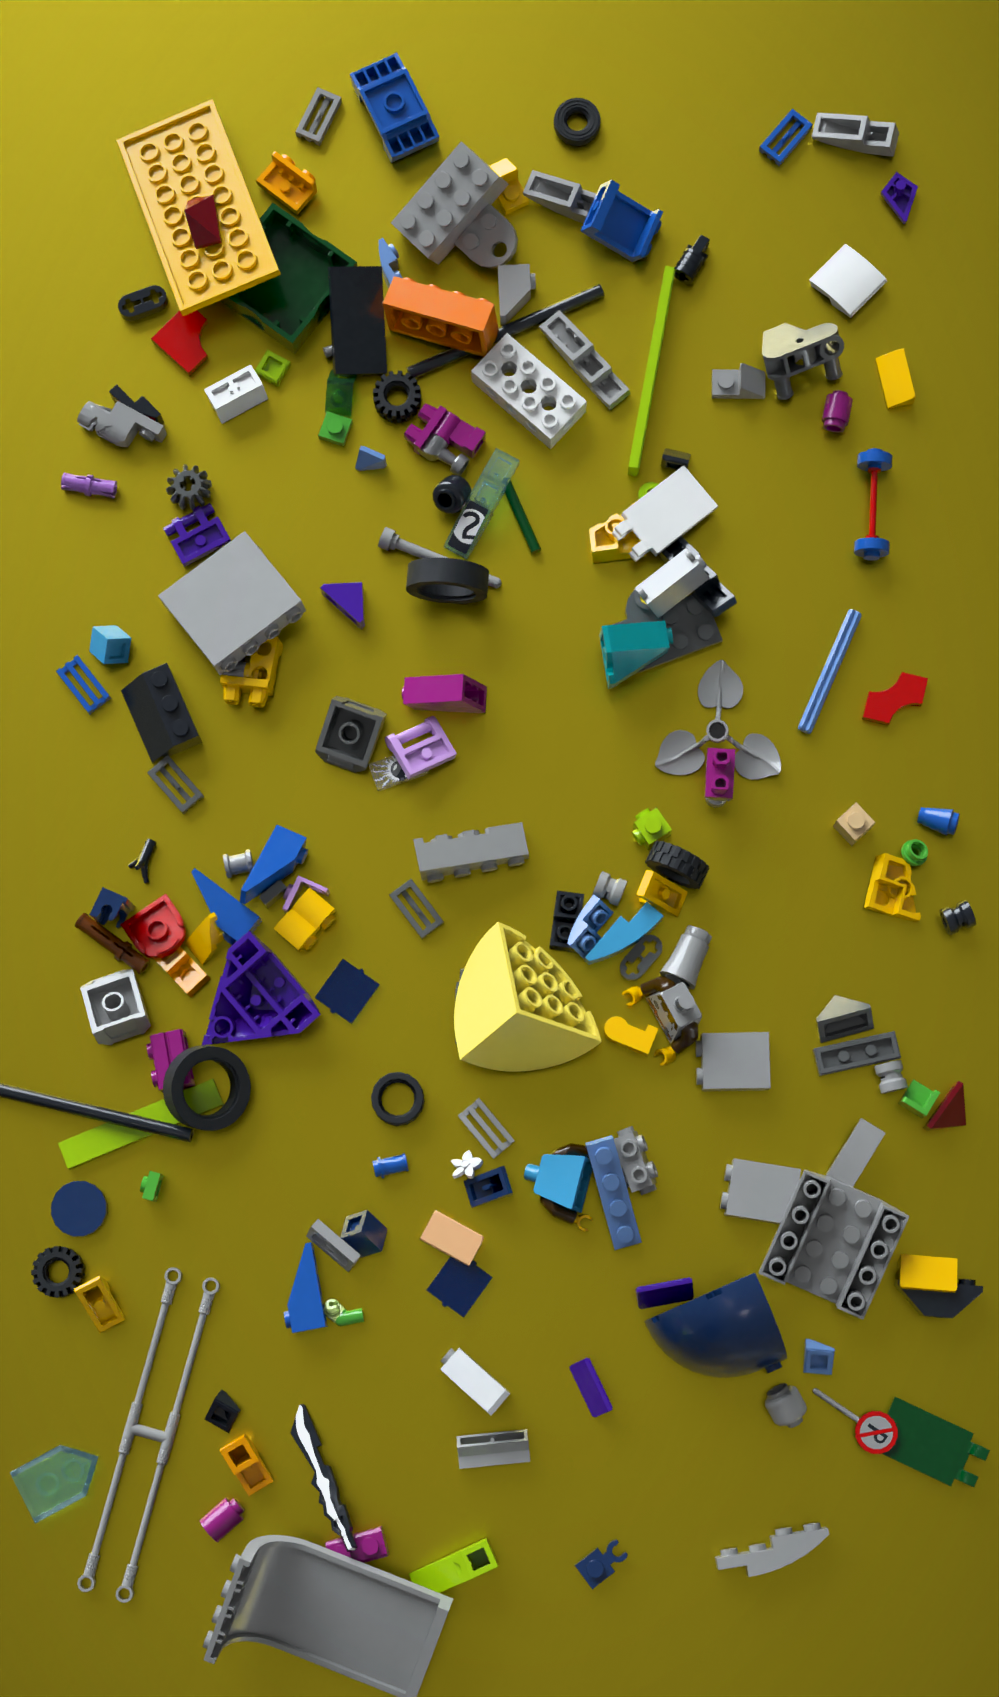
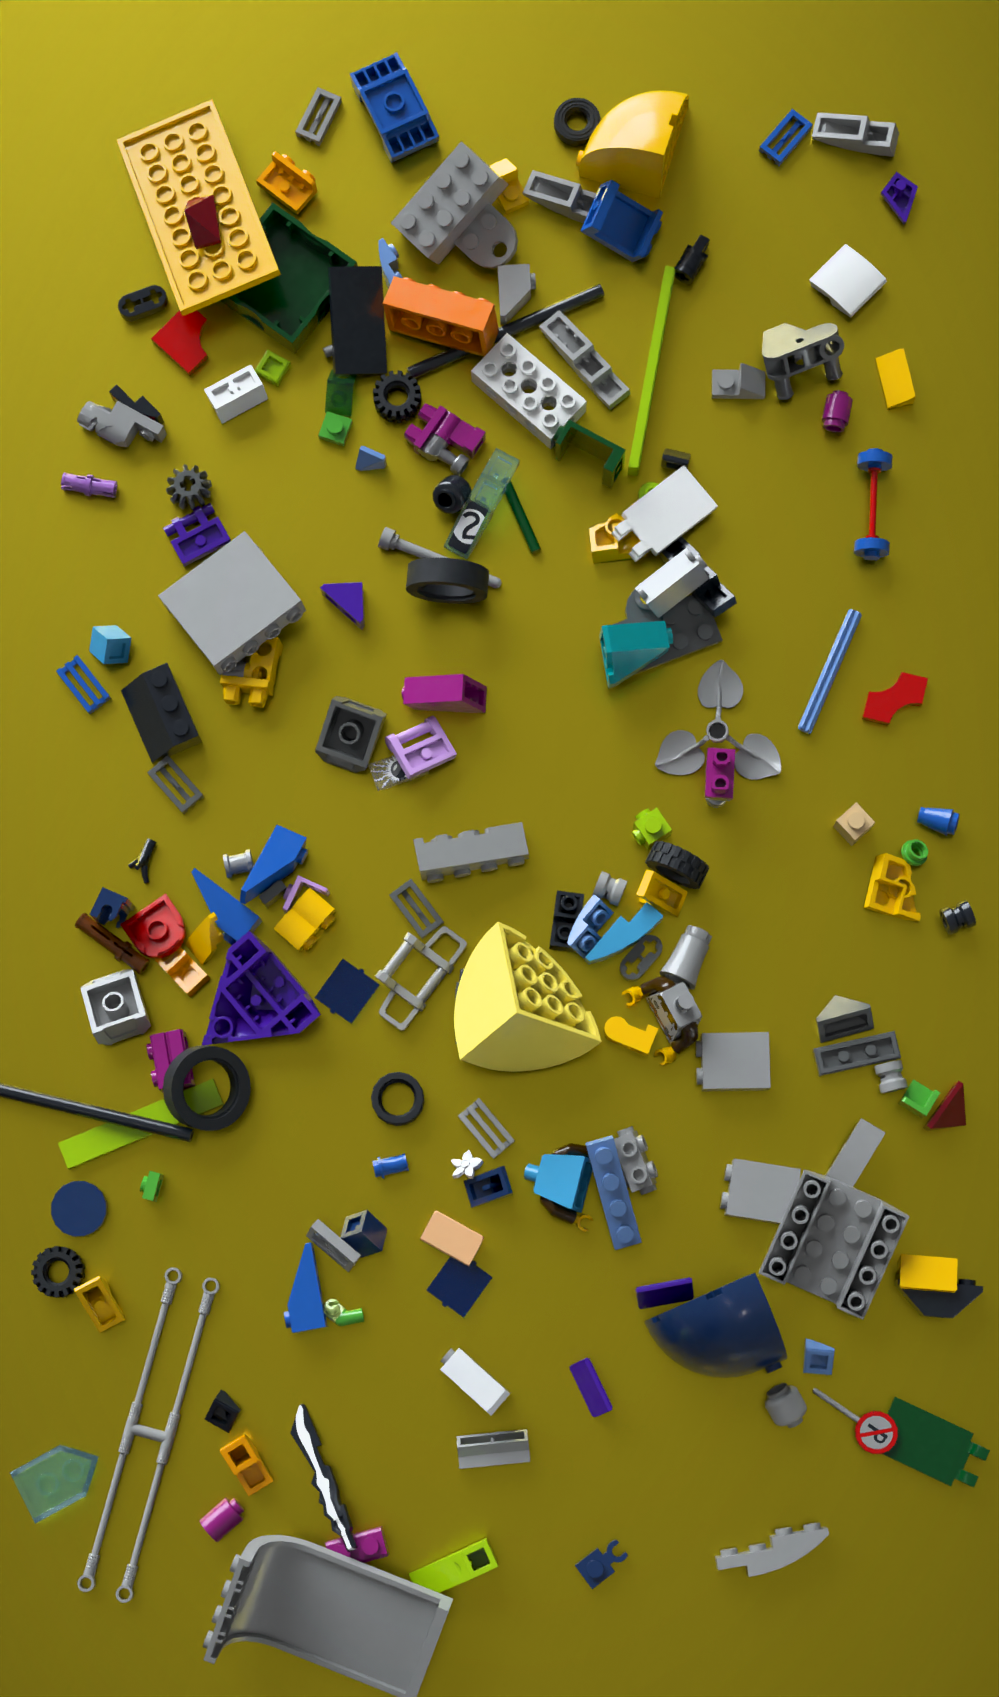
(424, 949): none -> light grey bar
(594, 445): none -> dark green panel
(636, 142): none -> yellow brick

